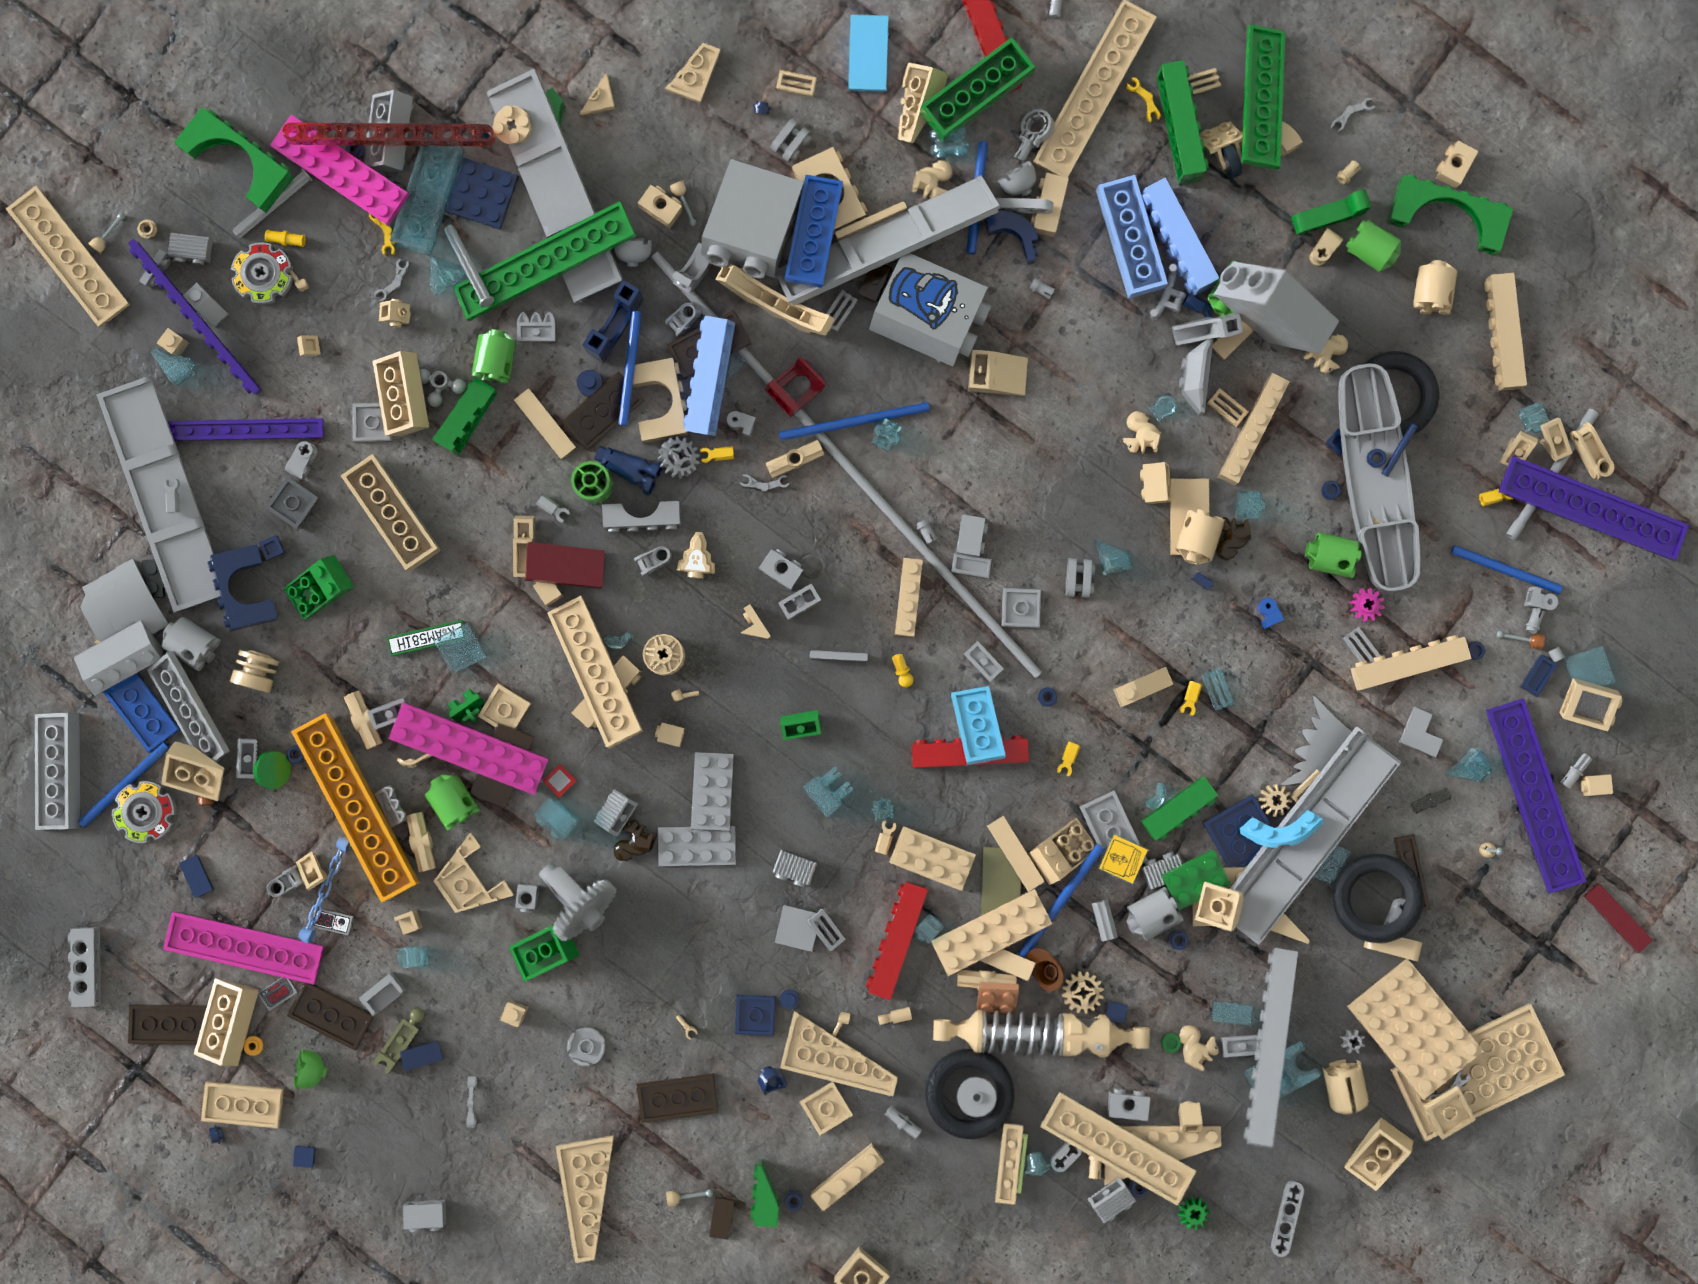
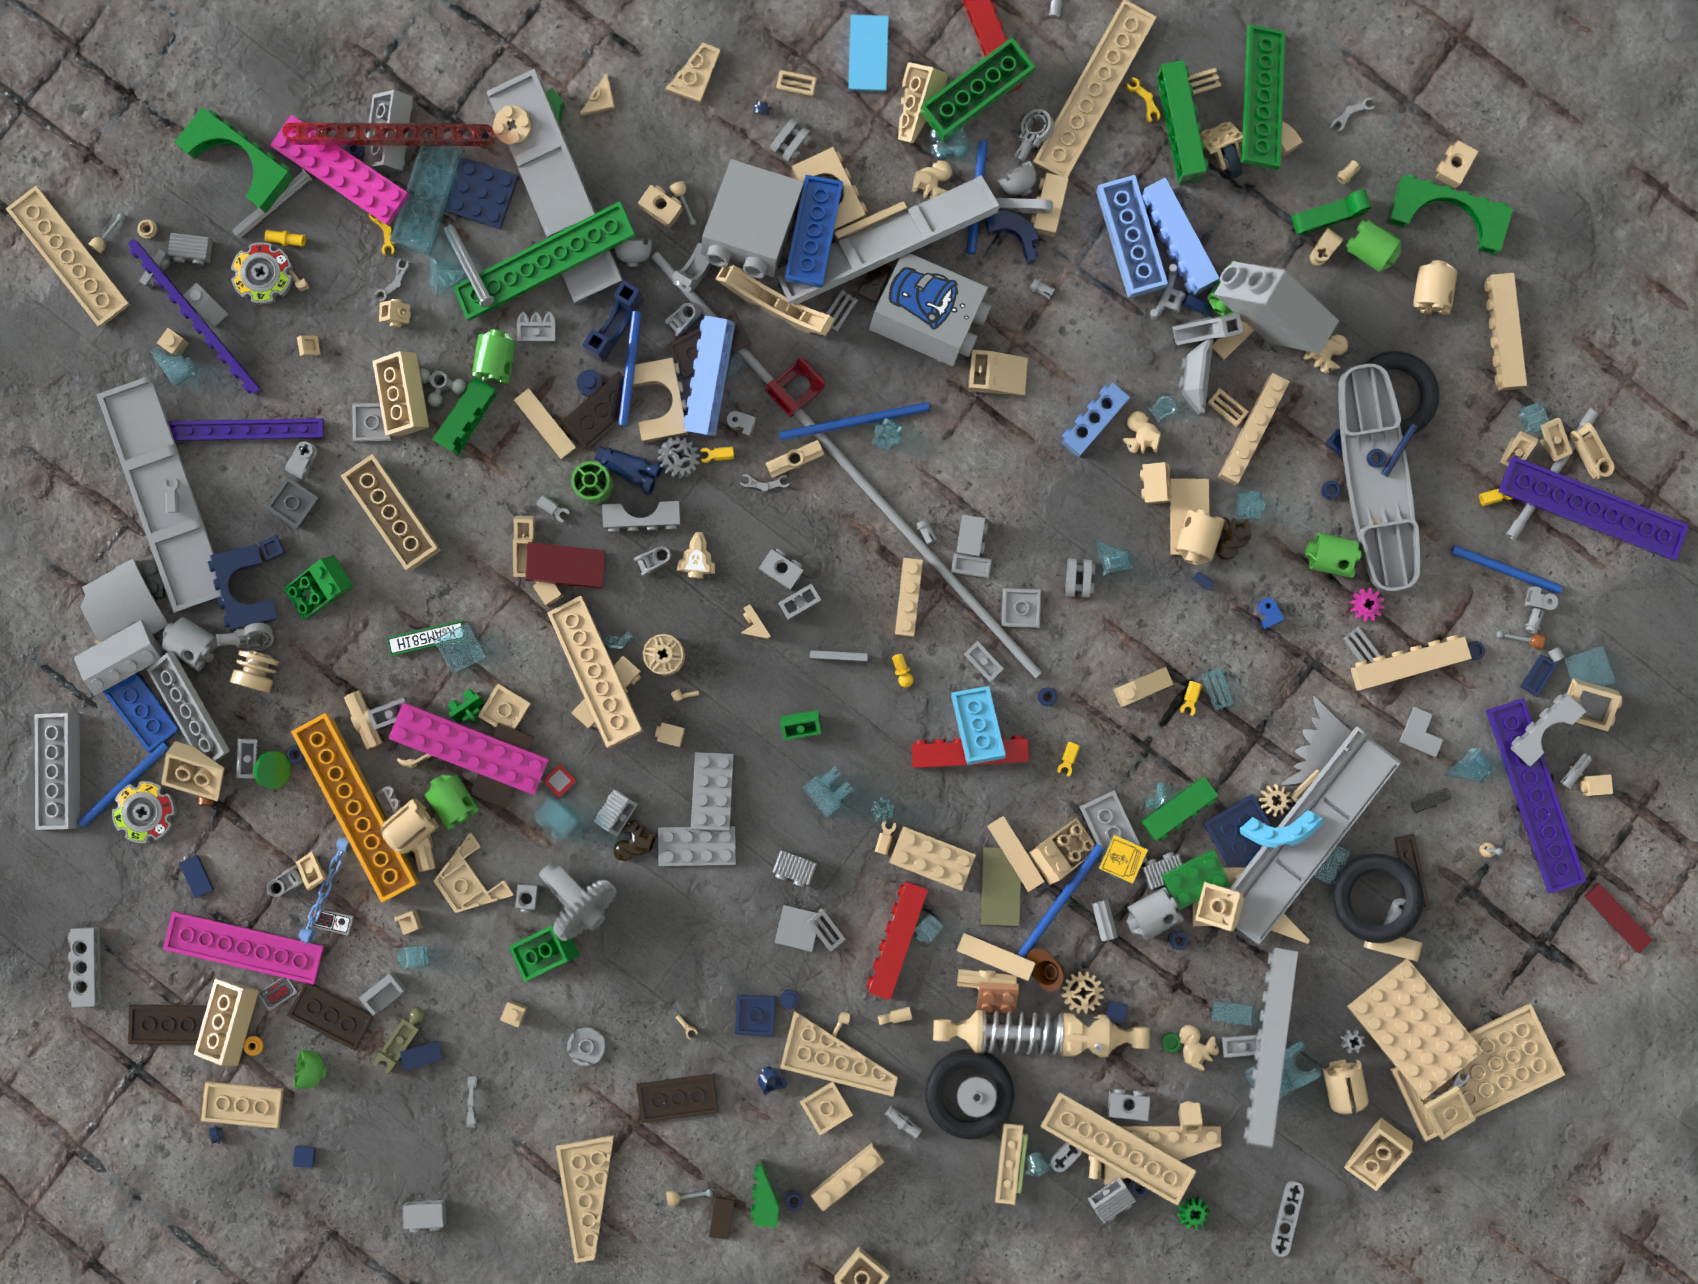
(242, 637): none -> light grey pin
(408, 827): none -> tan cylinder
(991, 932): tan plate -> none
(1116, 398): none -> medium blue brick
(1529, 745): none -> light grey arch

